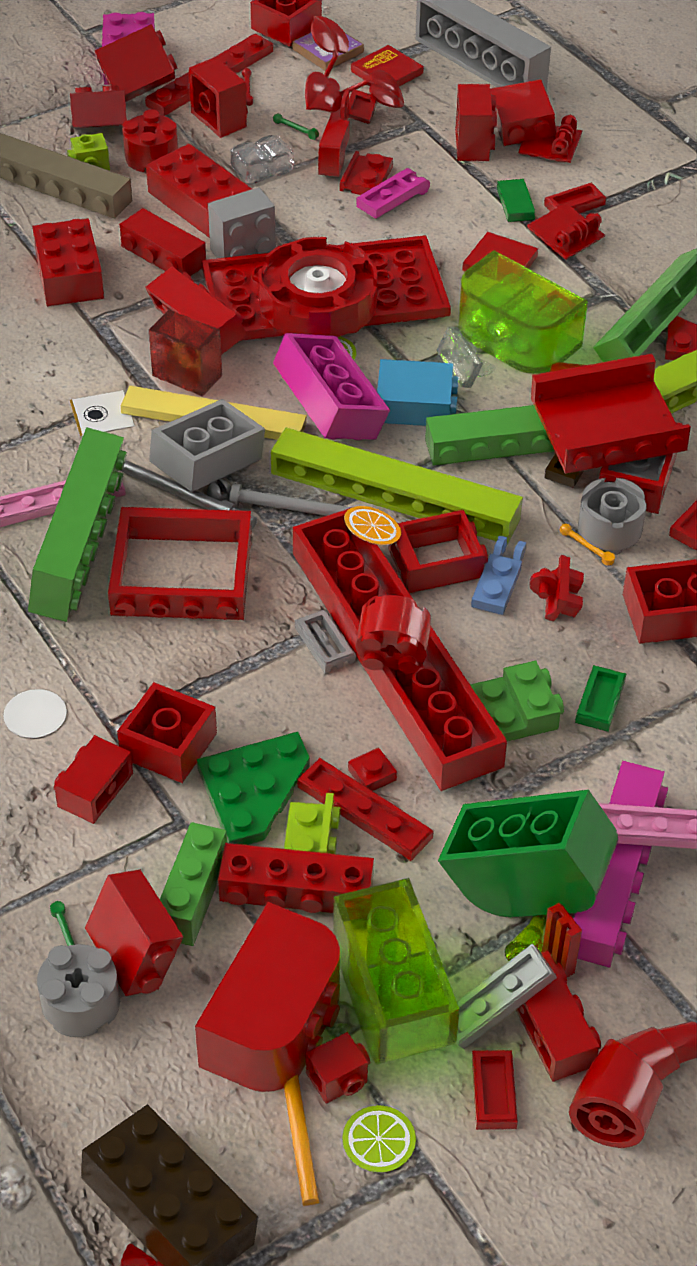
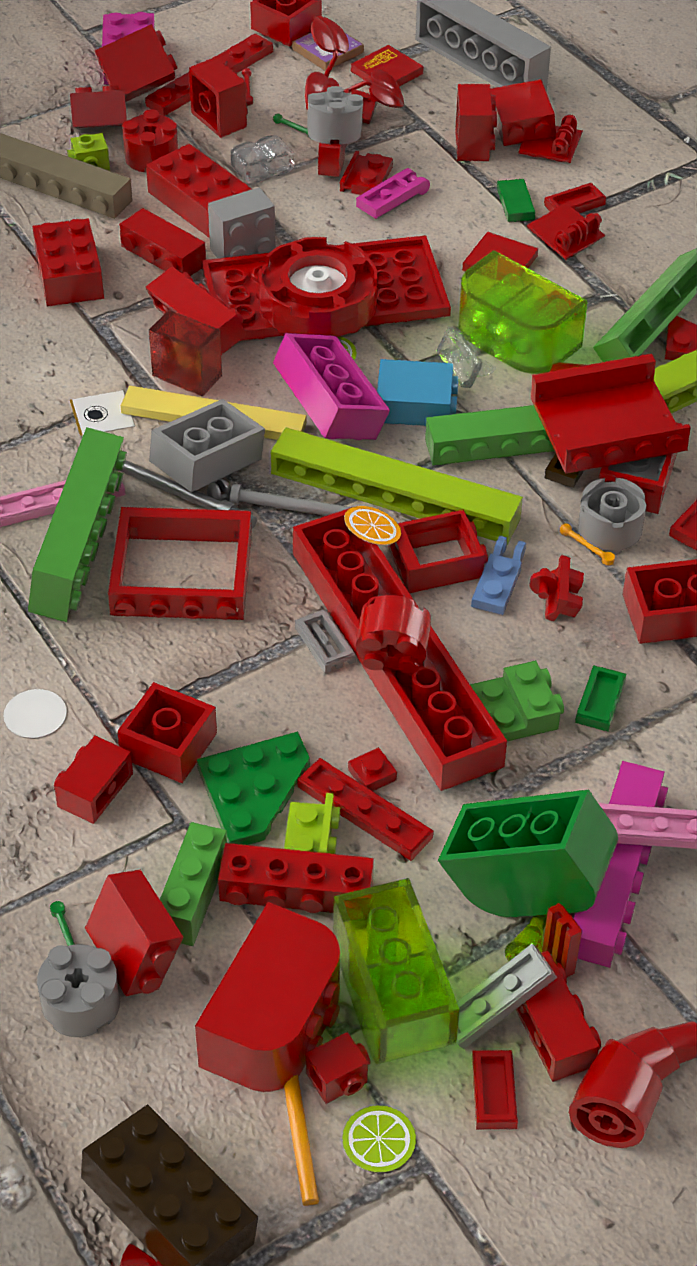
(335, 116): none -> light grey brick

